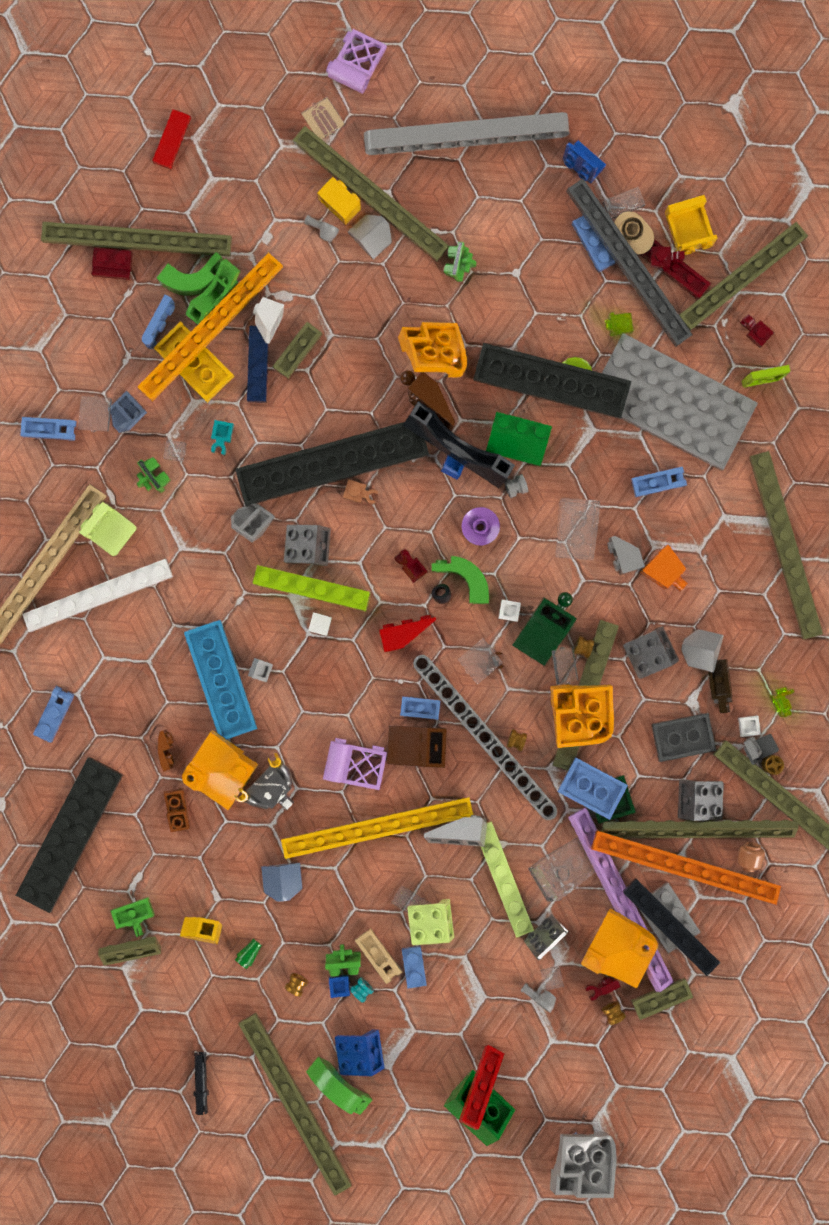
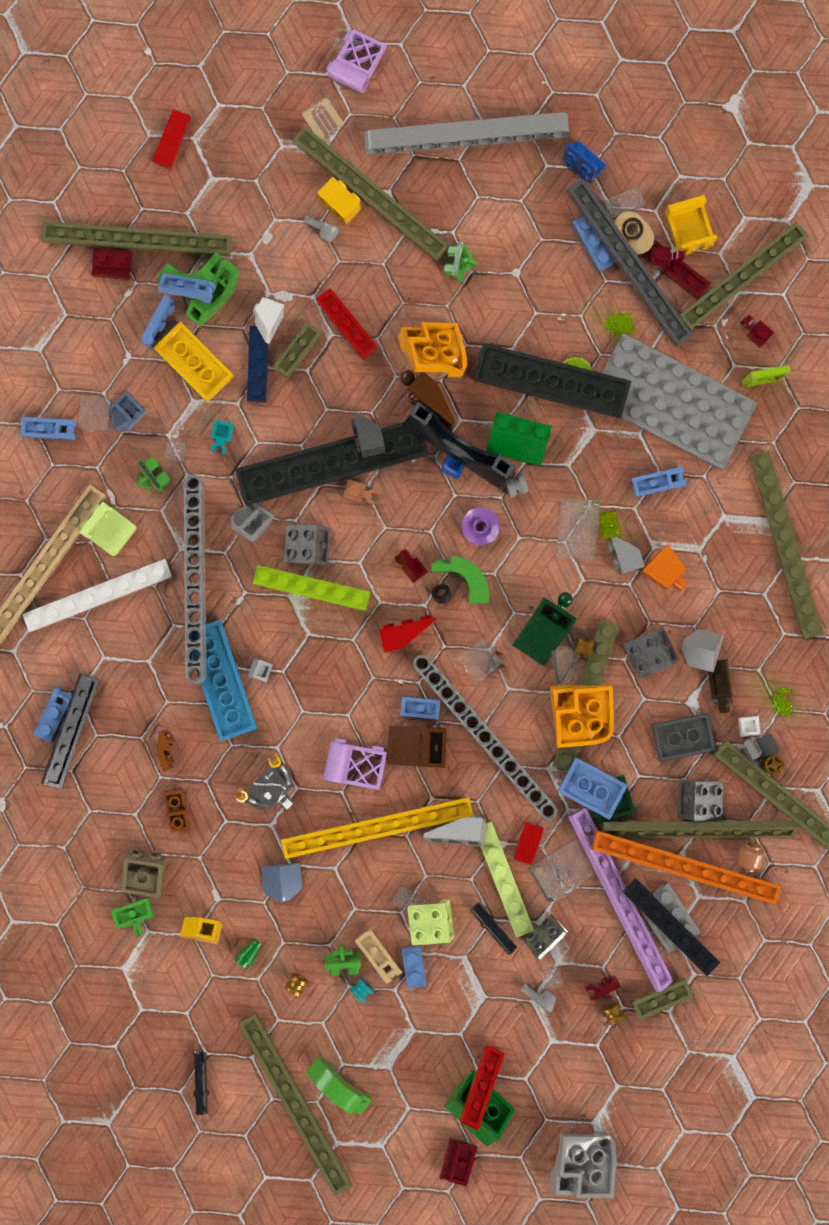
(69, 835): pearl dark grey plate -> none
(70, 731): none -> plate
(129, 951): olive plate -> none
(143, 873): none -> dark tan plate
(187, 287): none -> medium blue plate
(190, 570): none -> light grey beam
(210, 327): light orange plate -> none
(219, 770): light orange slope -> none
(320, 624): white tile -> none
(339, 986): blue plate -> none
(346, 323): none -> red plate
(359, 1054): blue bracket -> none
(370, 436): none -> dark grey slope
(372, 234): light grey slope -> none
(458, 1162): none -> dark red plate
(487, 921): none -> black pin
(509, 610): white plate -> none
(516, 740): pearl gold wheel -> none
(528, 843): none -> red tile
(609, 524): none -> clear neon green bracket
(620, 949): light orange slope -> none

